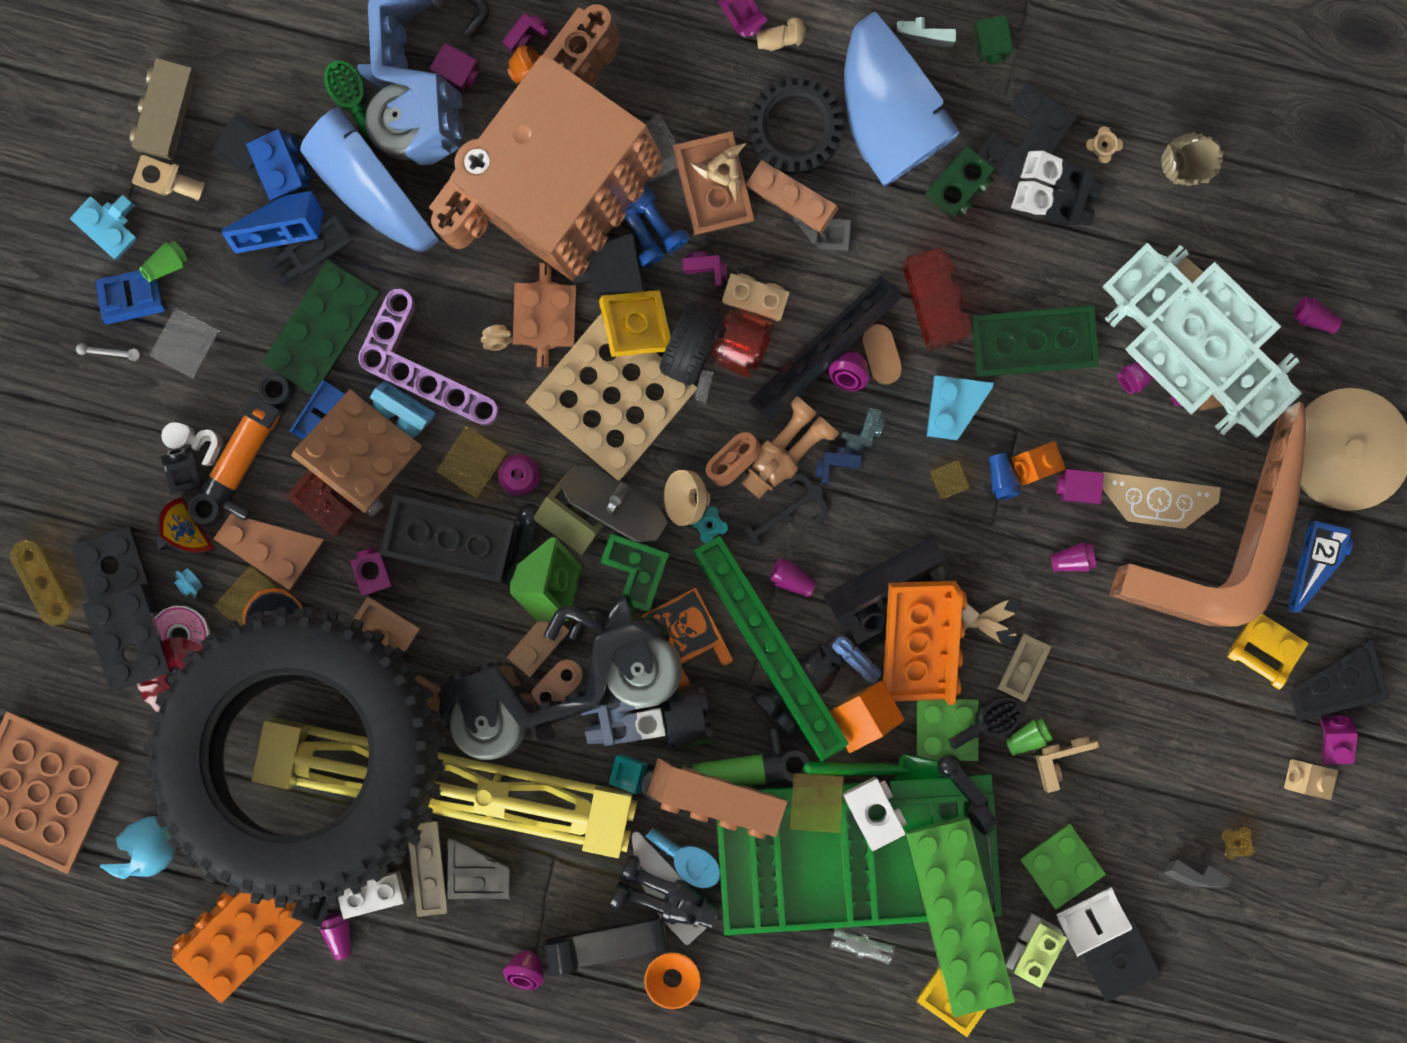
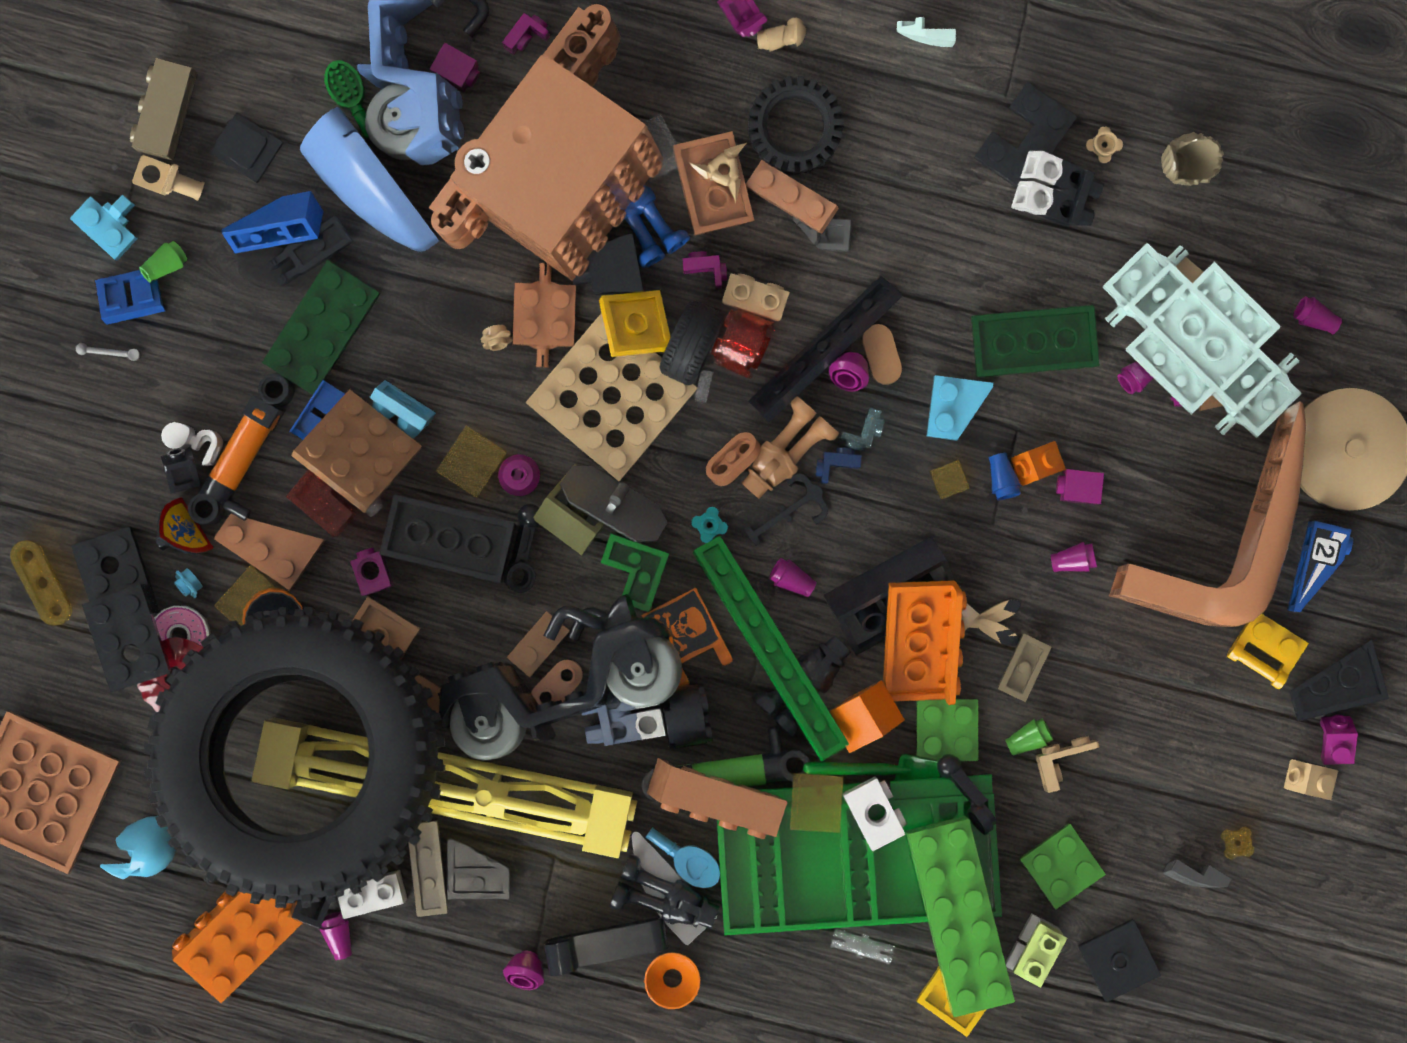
(184, 343): clear piece -> none
(279, 164): blue bracket -> none
(416, 372): lavender beam -> none
(522, 62): orange cone -> none
(546, 580): bright green slope -> none
(628, 773): teal plate -> none
(680, 497): tan piece -> none
(857, 659): medium blue axle -> none
(891, 103): medium blue panel -> none
(936, 299): clear red brick -> none
(955, 179): dark green brick -> none
(993, 39): dark green brick -> none
(993, 719): black piece -> none
(1107, 914): white piece -> none
(1159, 500): tan sticker -> none

